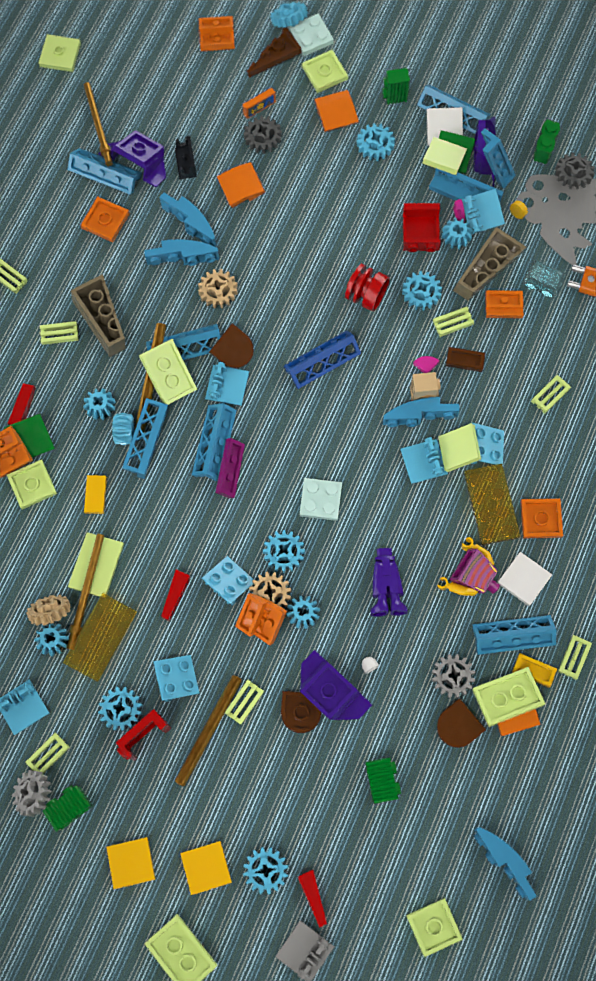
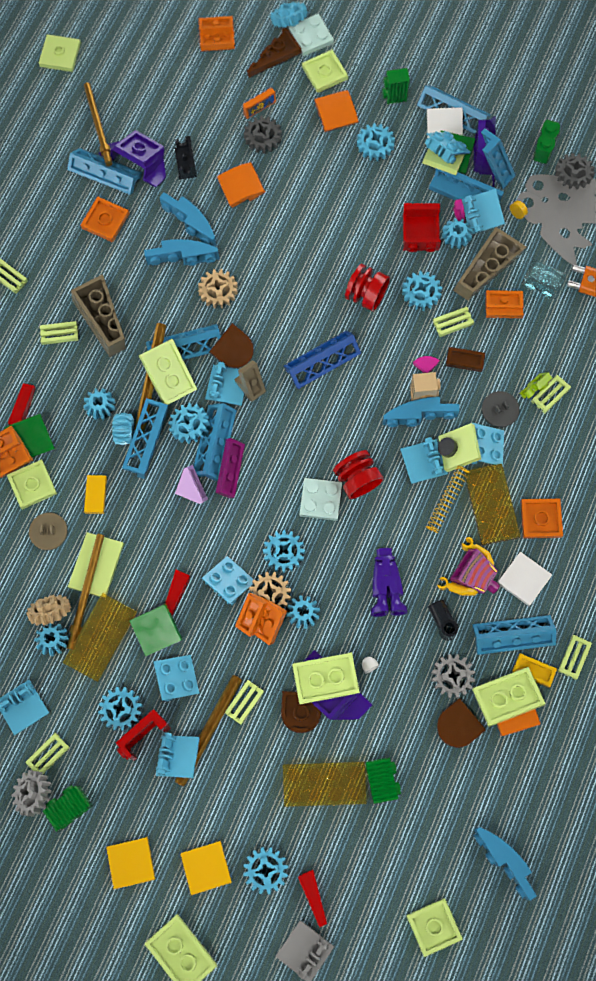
(48, 531): none -> dark tan piece
(155, 630): none -> tile
(177, 756): none -> medium azure hinge
(180, 425): none -> medium azure gear
(190, 486): none -> lavender slope
(250, 381): none -> dark tan slope
(324, 784): none -> clear yellow plate
(325, 678): none -> yellowish green tile
(358, 474): none -> red wheel
(442, 509): none -> yellow piece
(443, 618): none -> black piece
(445, 146): none -> medium azure hinge
(447, 447): none -> black tile
(500, 409): none -> dark grey piece
(539, 383): none -> lime plate

